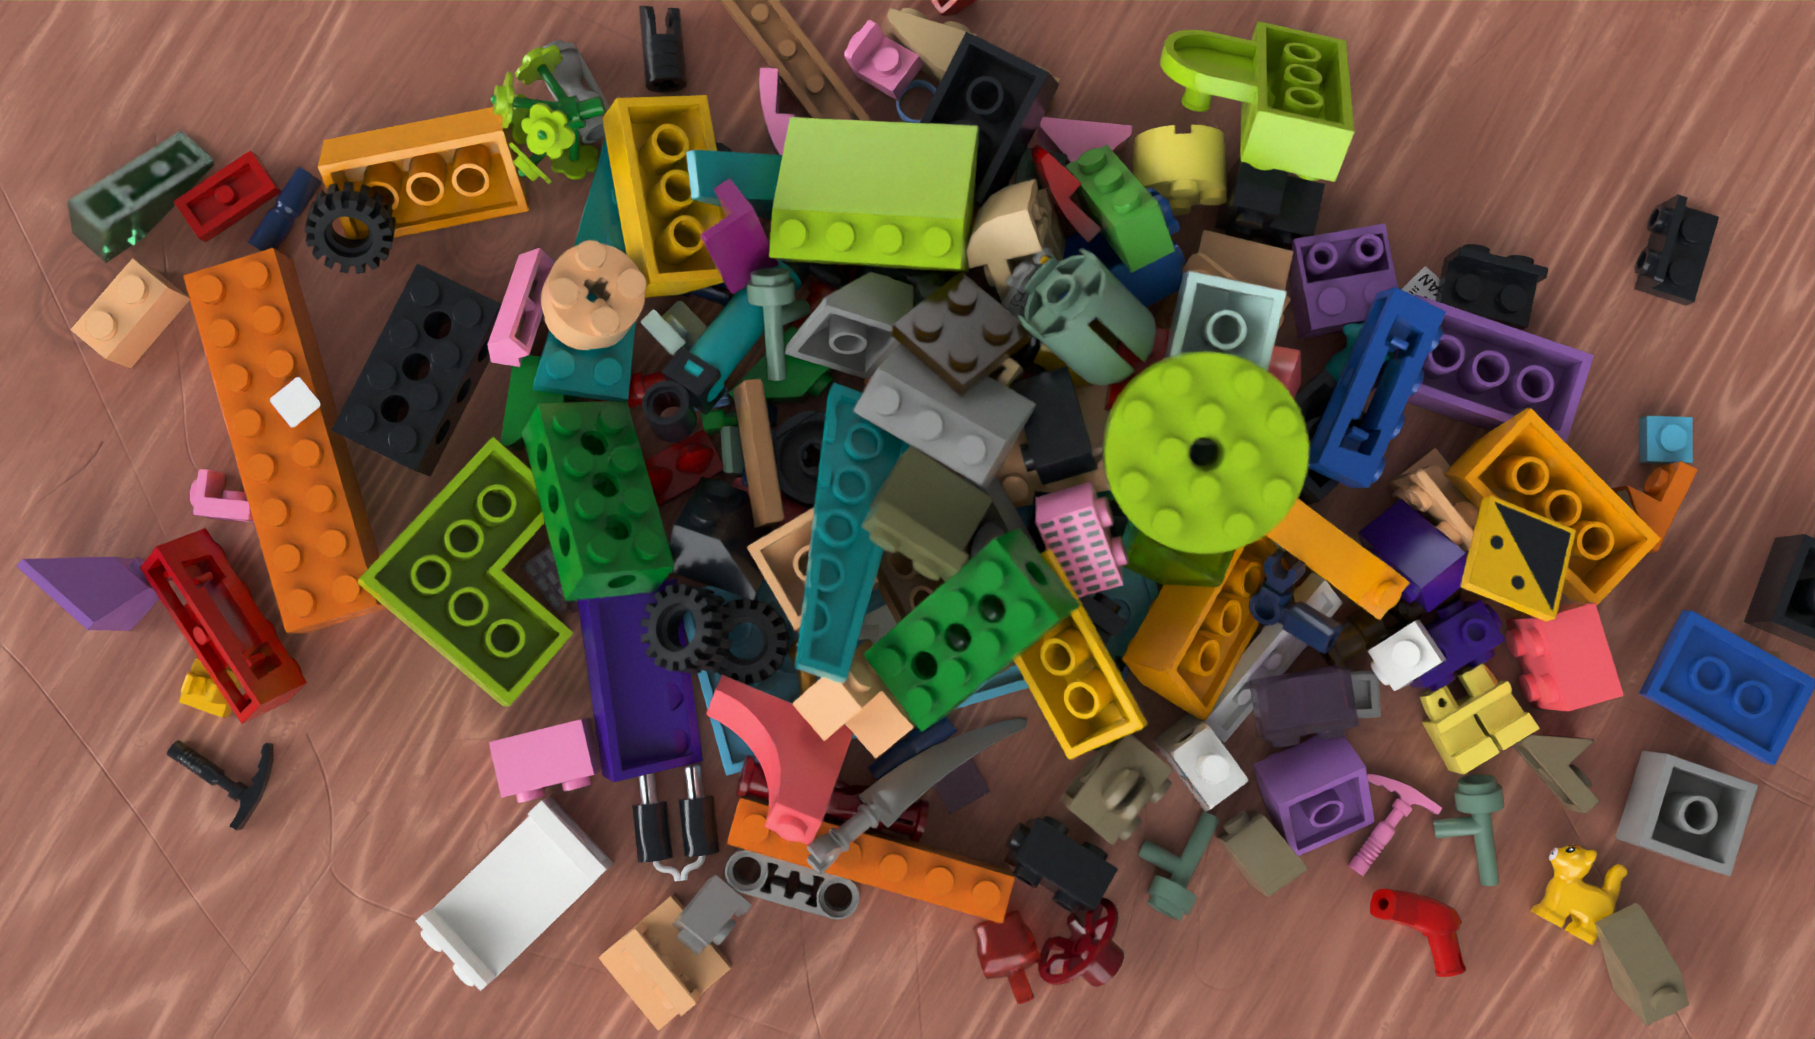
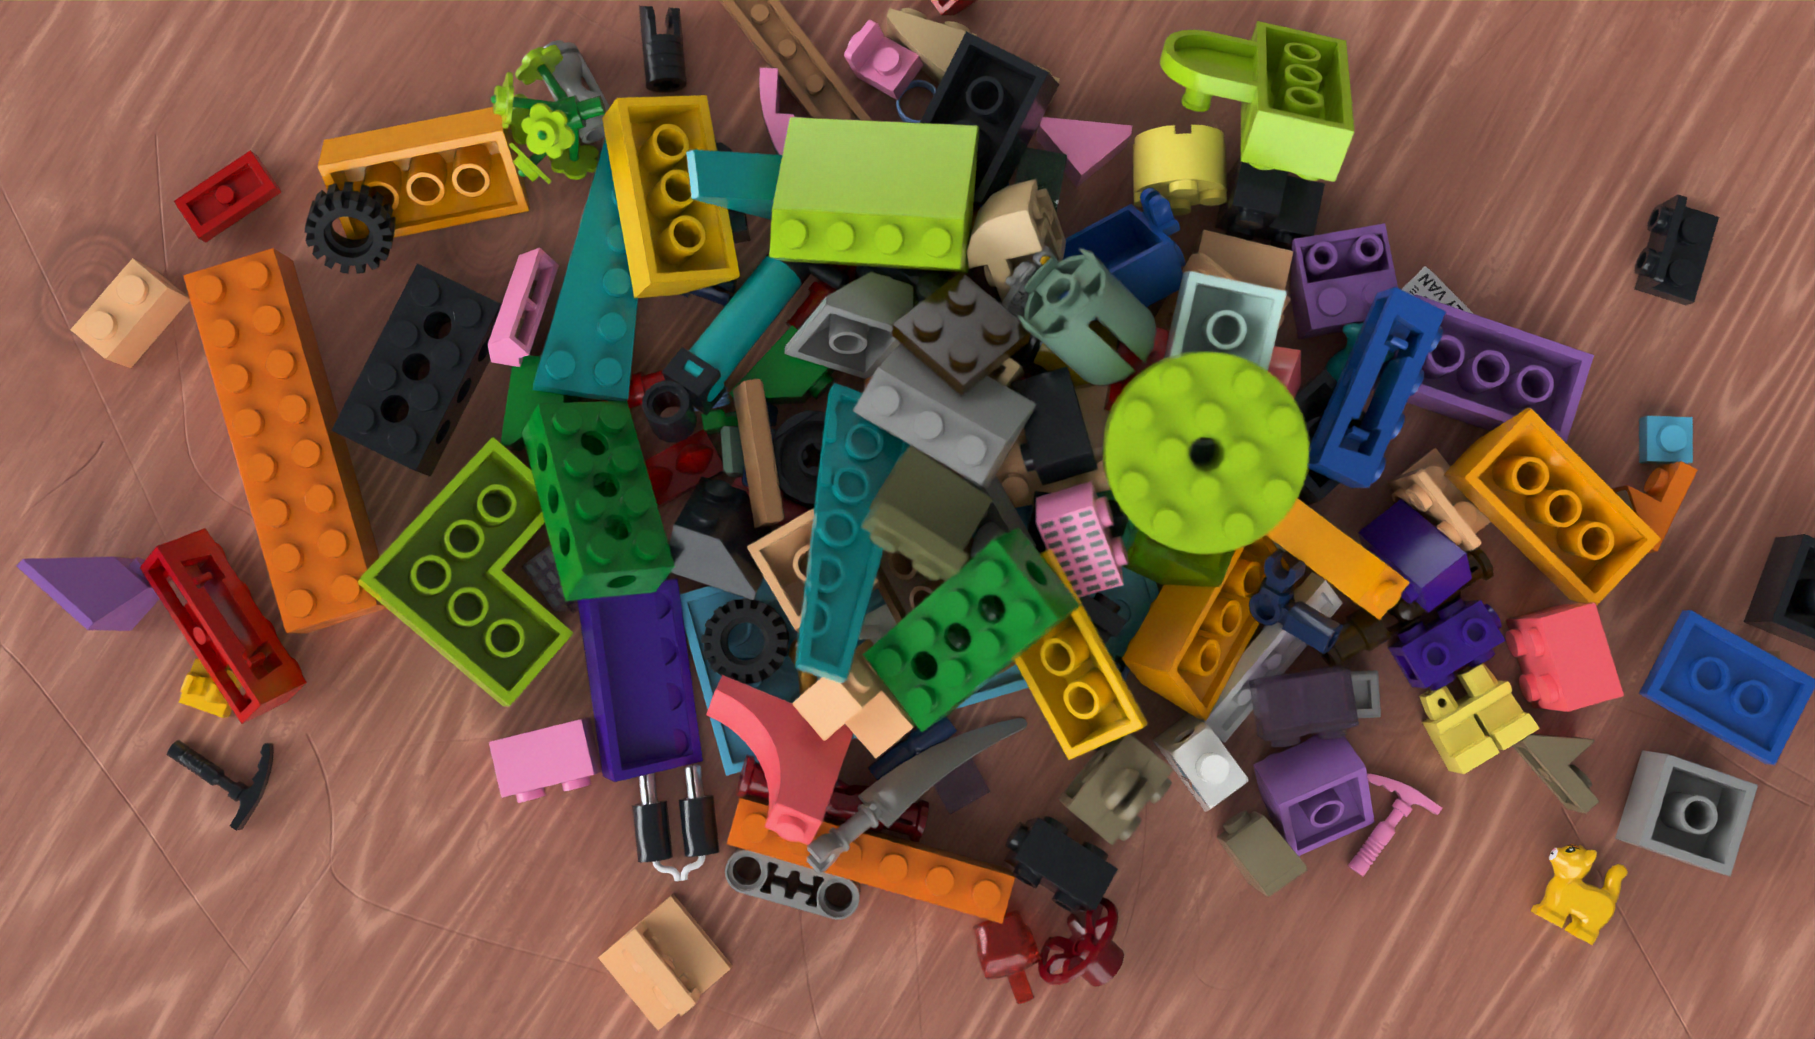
(136, 196): clear green slope -> none
(214, 502): bright pink bracket -> none
(288, 207): dark blue piece -> none
(295, 402): white sticker -> none
(514, 894): white panel -> none
(599, 271): light nougat brick -> none
(665, 622): black tyre -> none
(675, 328): light aqua bracket -> none
(709, 915): light grey brick -> none
(738, 241): magenta panel -> none
(776, 293): sand green piece -> none
(1061, 186): red slope -> none
(1121, 207): bright green brick -> none
(1171, 895): sand green piece -> none
(1405, 656): white bracket -> none
(1426, 916): red arm -> none
(1479, 797): sand green piece -> none
(1490, 284): black bracket -> none
(1518, 558): yellow tile -> none
(1641, 965): dark tan slope -> none

